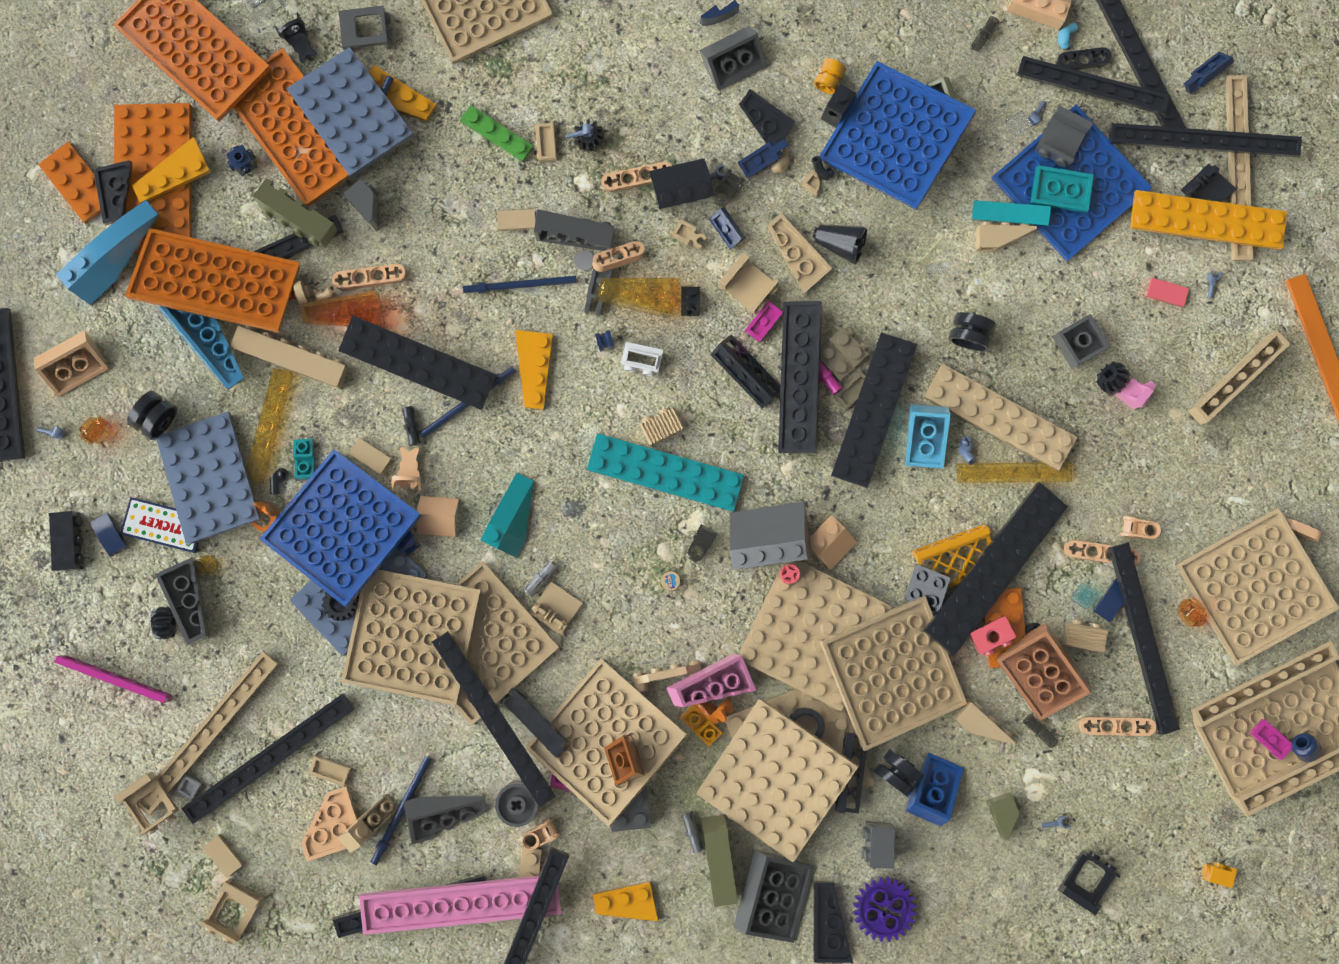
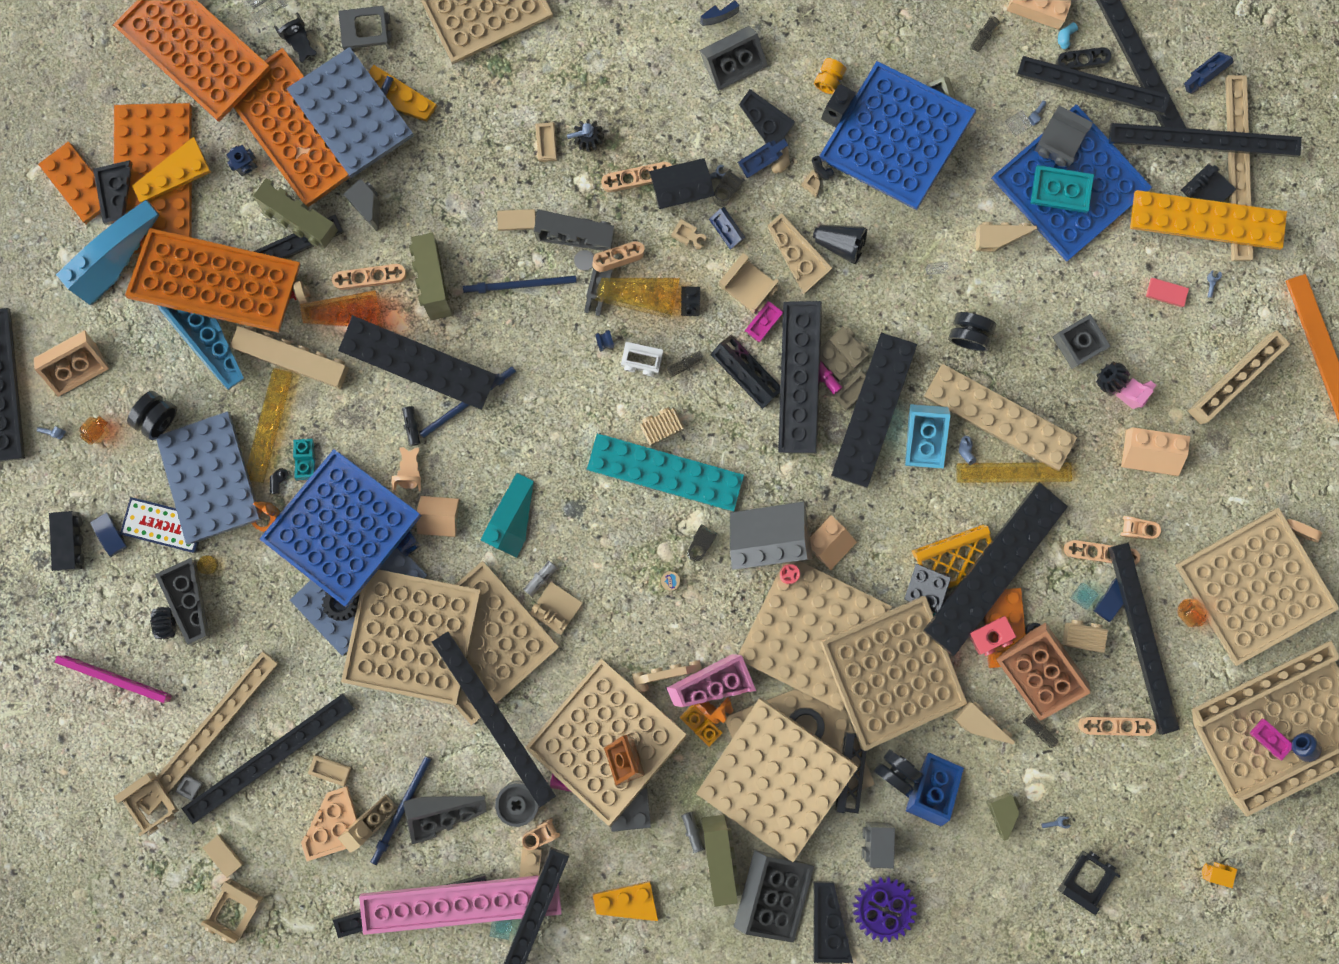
(327, 294): tan arm -> none
(370, 456): tan tile -> none
(430, 276): none -> olive wedge
(496, 133): bright green plate -> none
(501, 929): none -> clear light blue plate
(534, 363): light orange wing -> none
(536, 723): black fence -> none
(685, 363): none -> clear smoke axle
(1011, 212): teal tile -> none
(1155, 451): none -> light nougat slope

